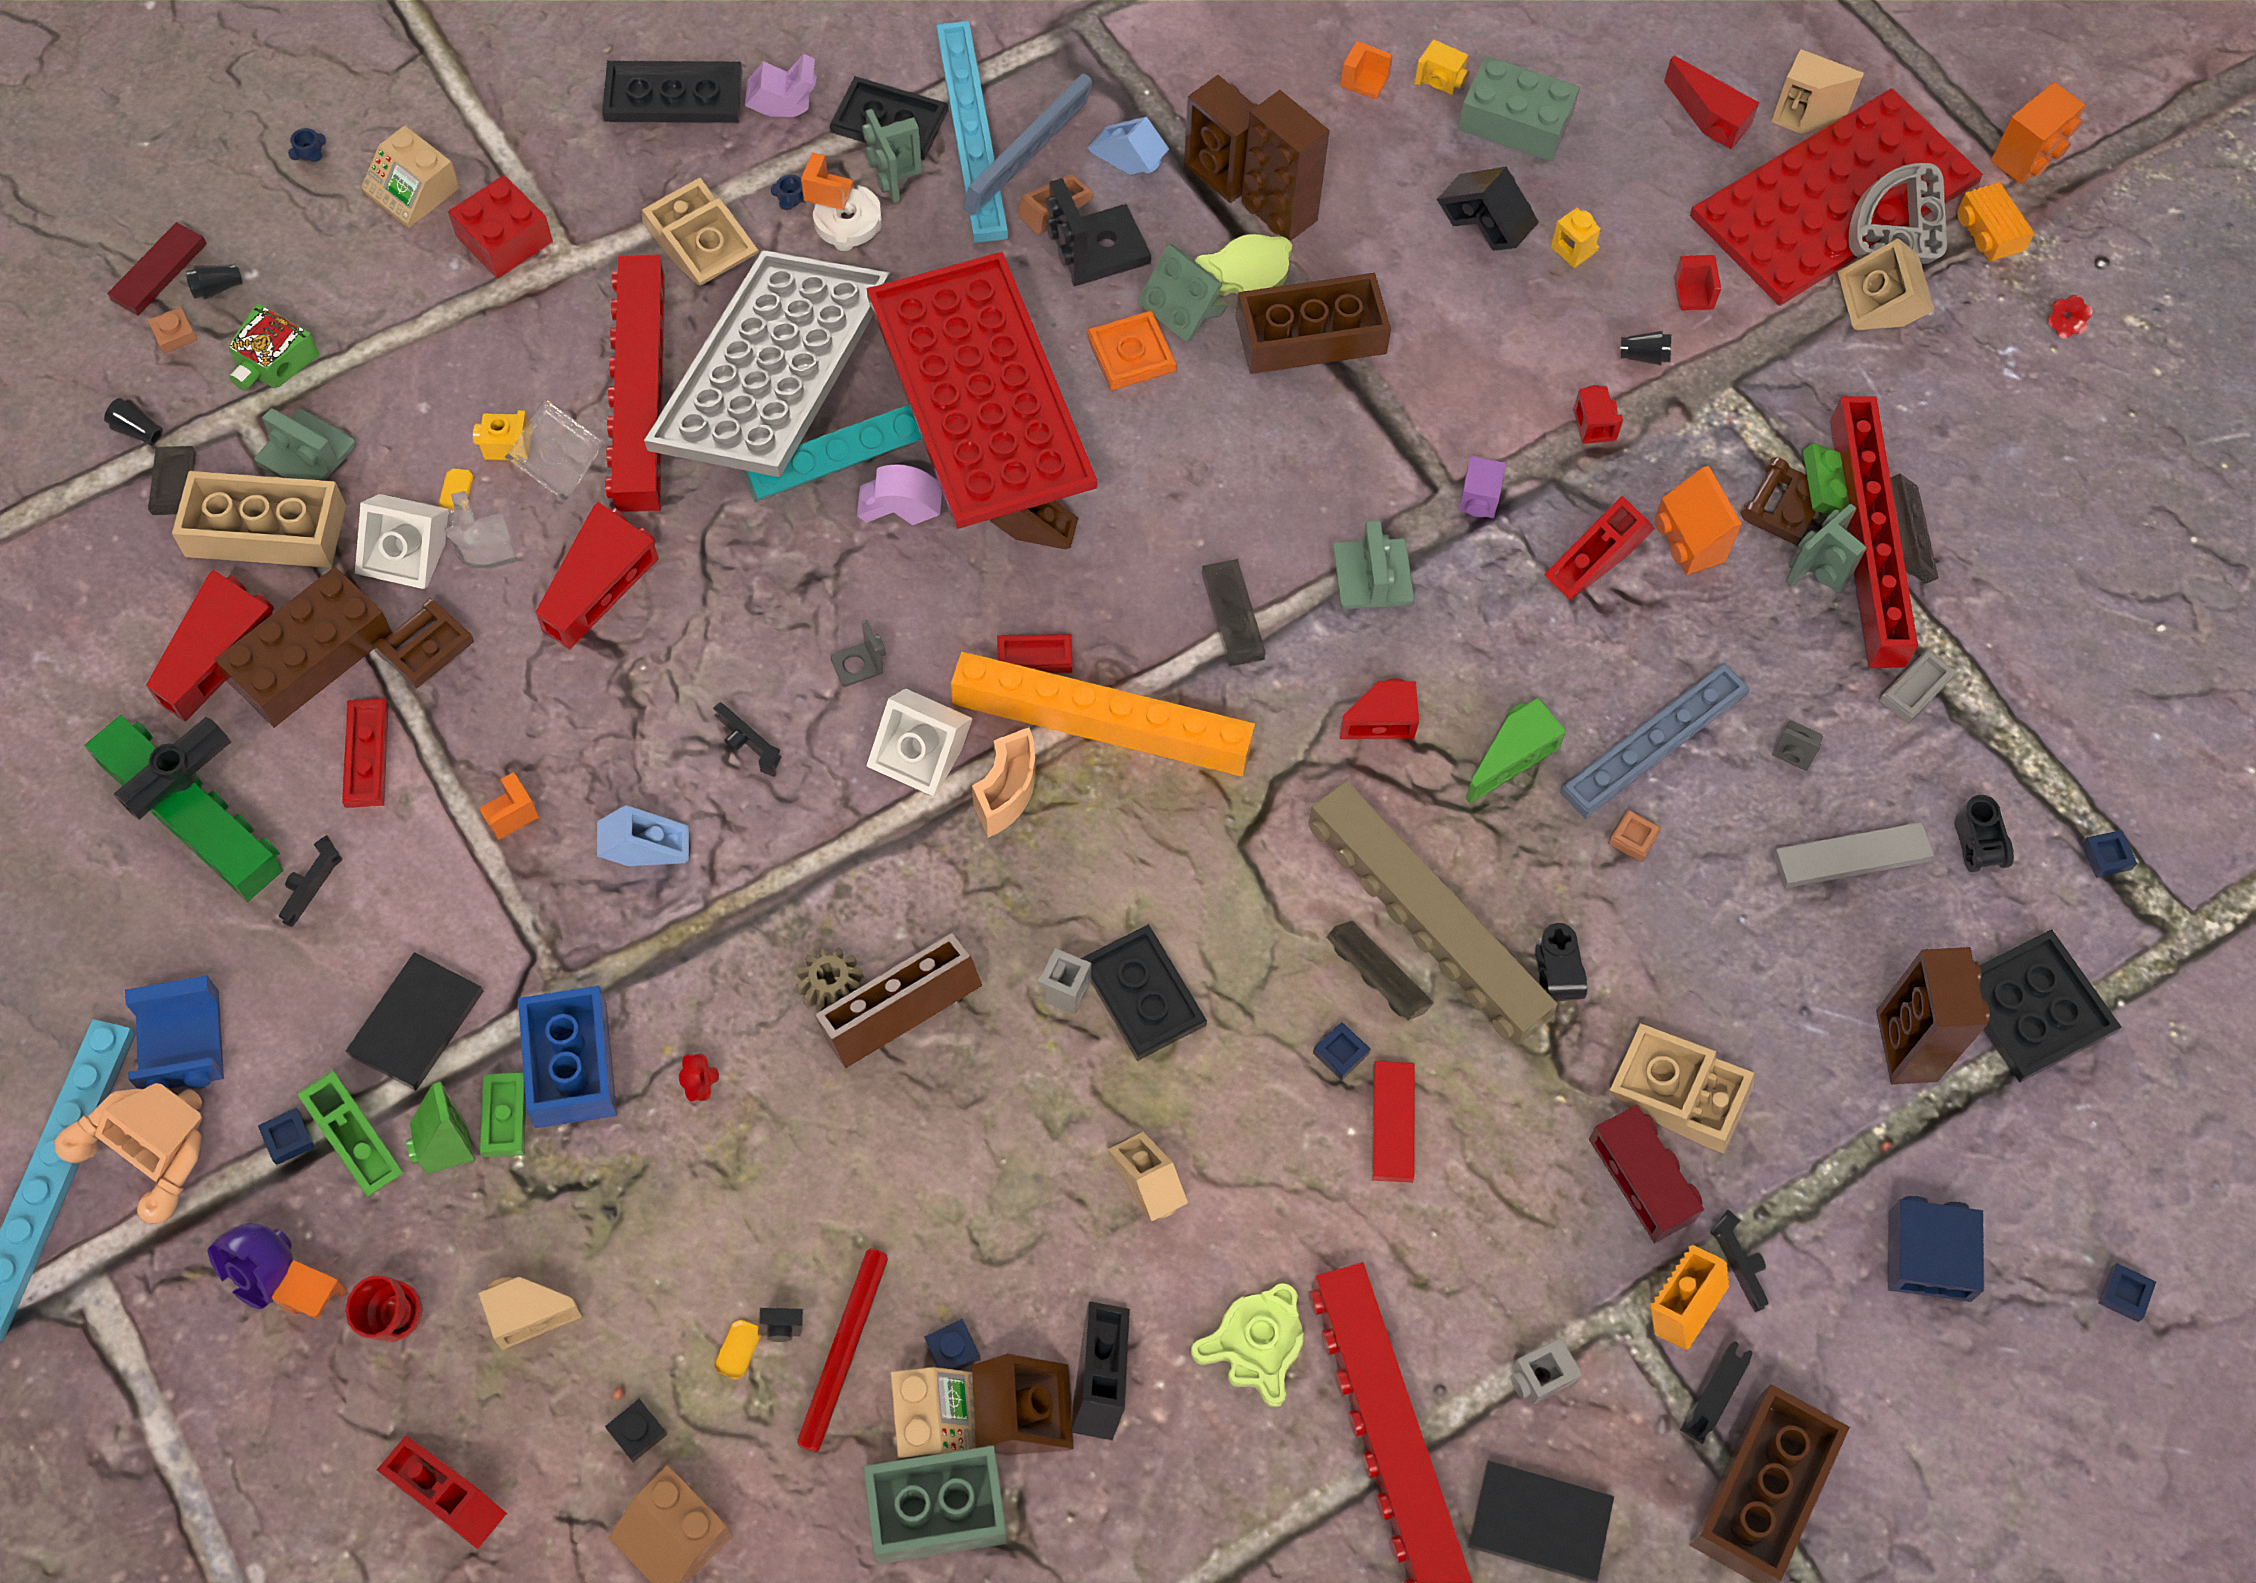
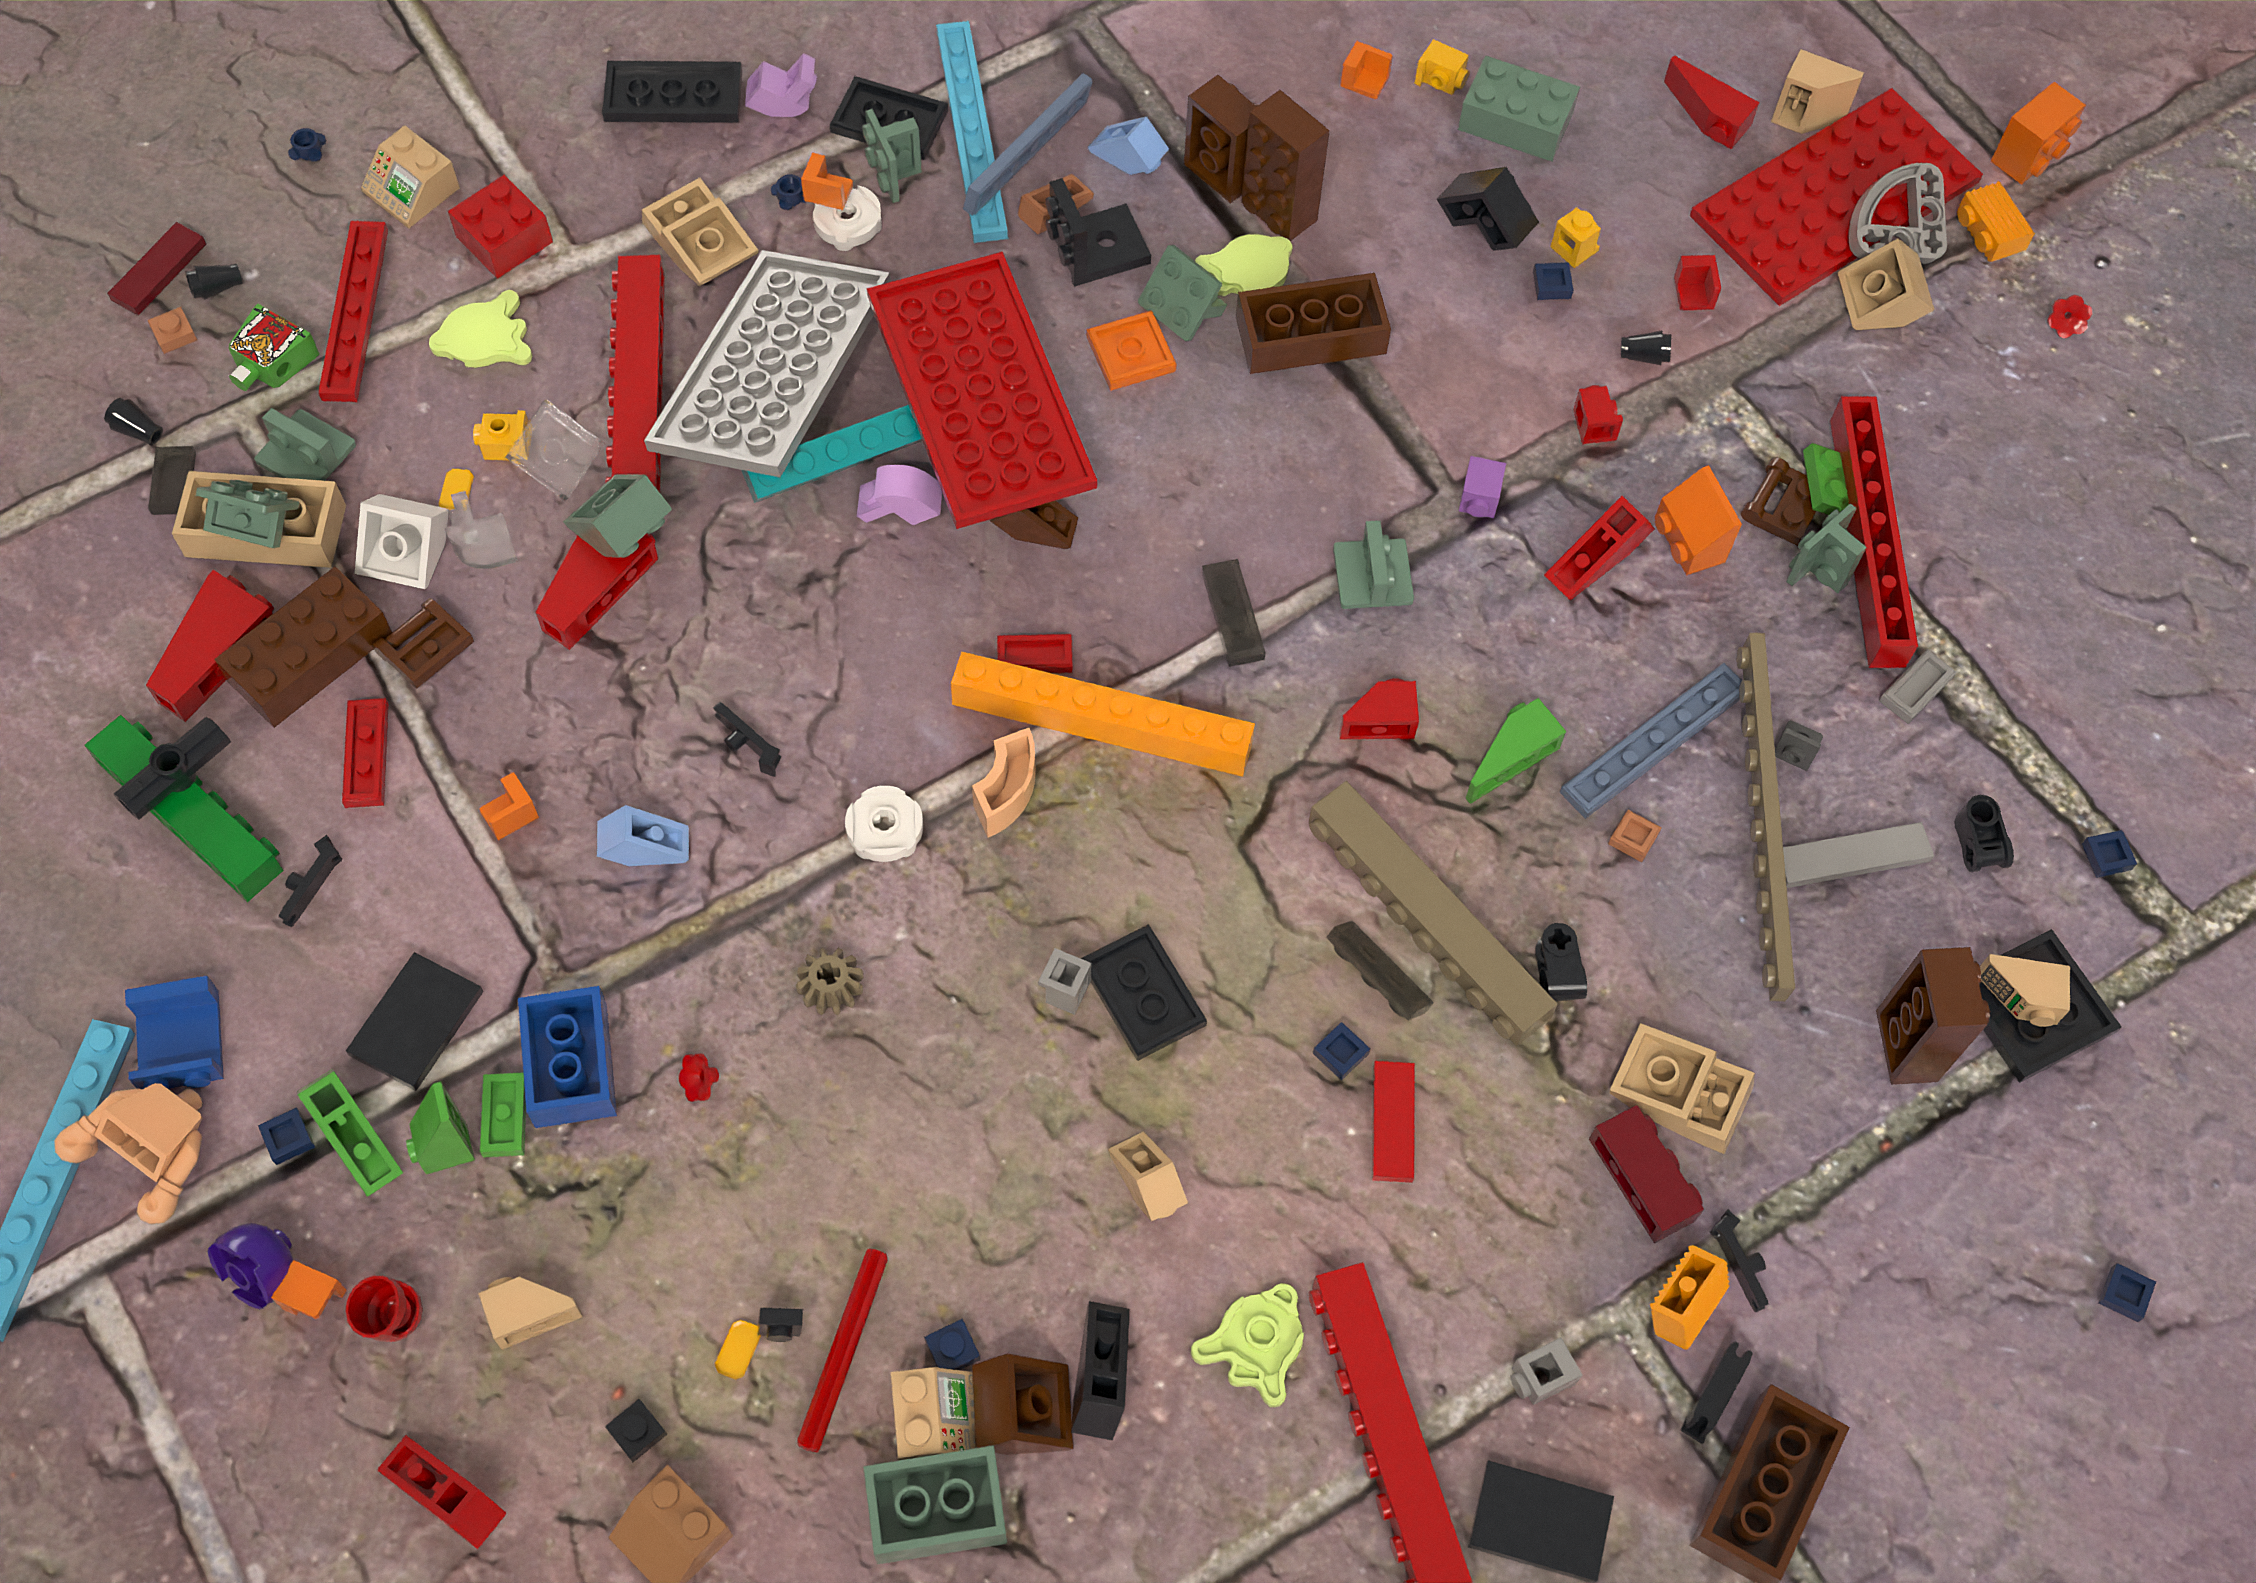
(246, 513): none -> sand green bracket
(353, 312): none -> red plate
(483, 333): none -> yellowish green tile
(619, 515): none -> sand green slope
(869, 652): dark grey bracket -> none
(889, 844): none -> white plate
(898, 1000): reddish brown brick -> none
(918, 741): white slope -> none
(1553, 281): none -> dark blue plate
(1766, 827): none -> dark tan plate
(1913, 530): clear smoke plate -> none
(1936, 1249): dark blue brick -> none
(2029, 988): none -> tan slope

